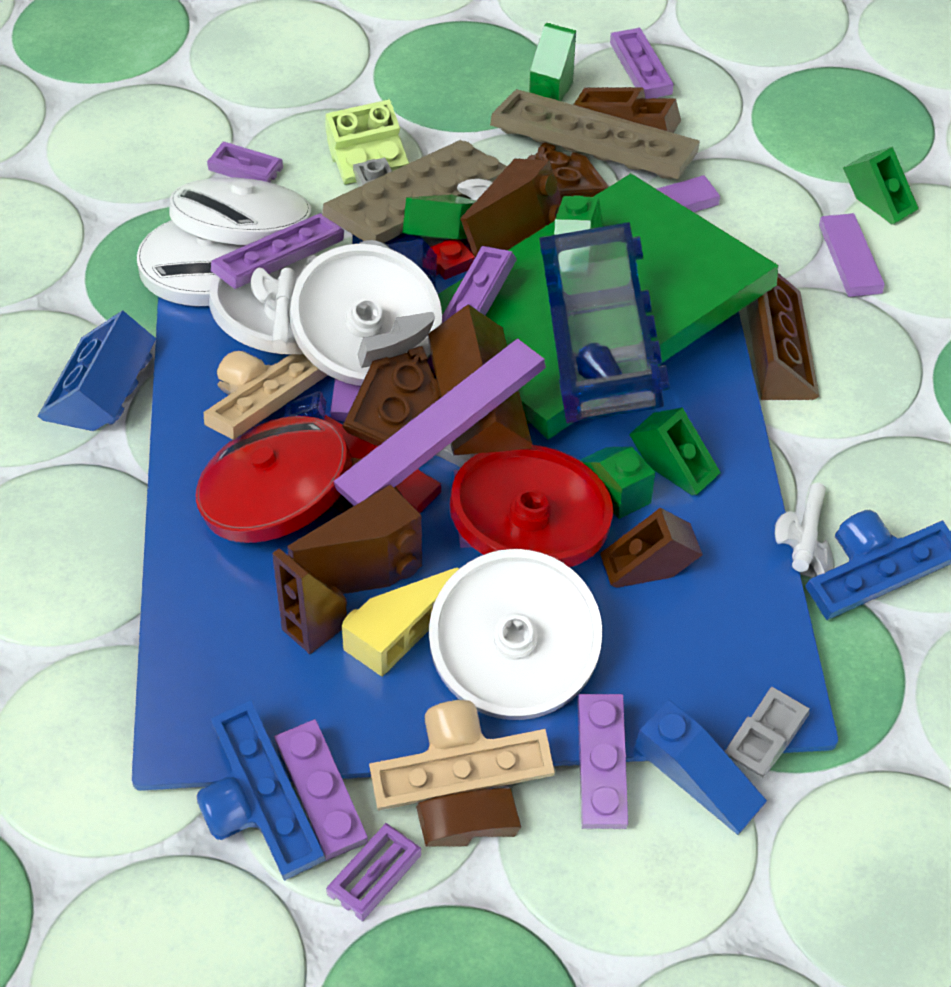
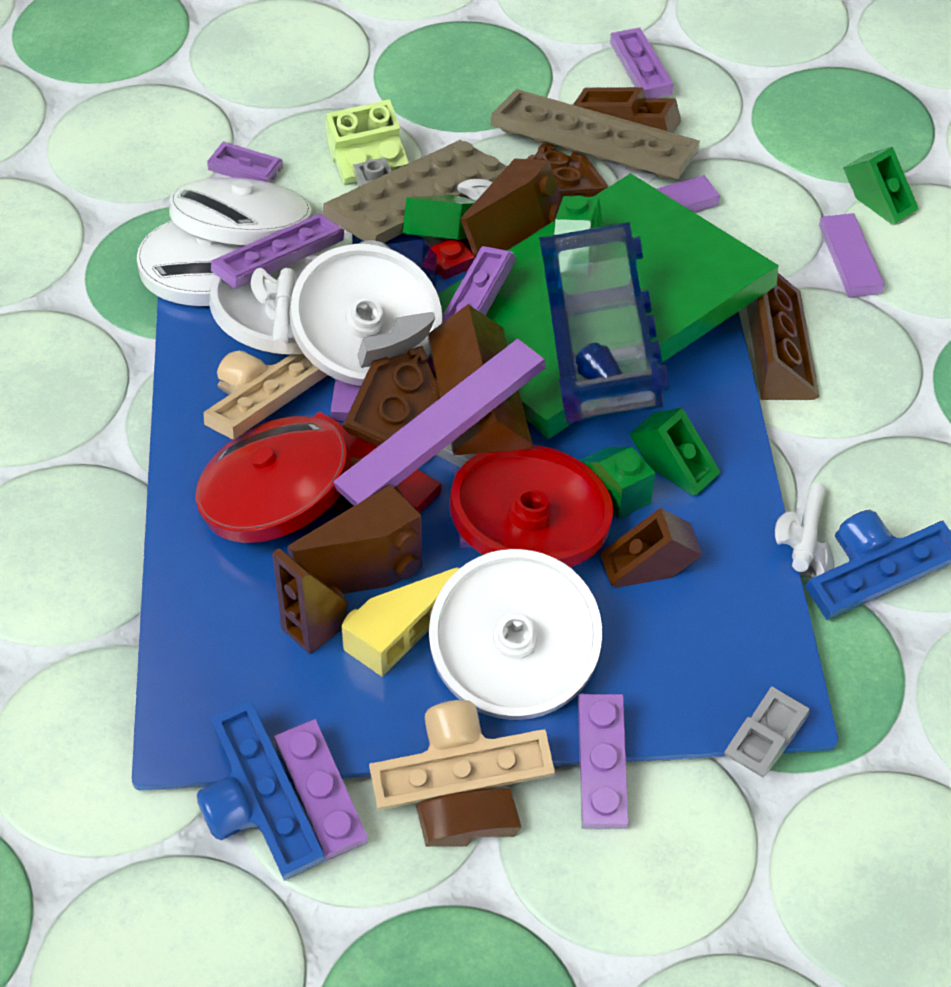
(99, 375): blue slope -> none
(310, 405): clear blue tile -> none
(350, 899): medium lavender tile -> none
(553, 62): slope -> none
(699, 766): blue slope -> none

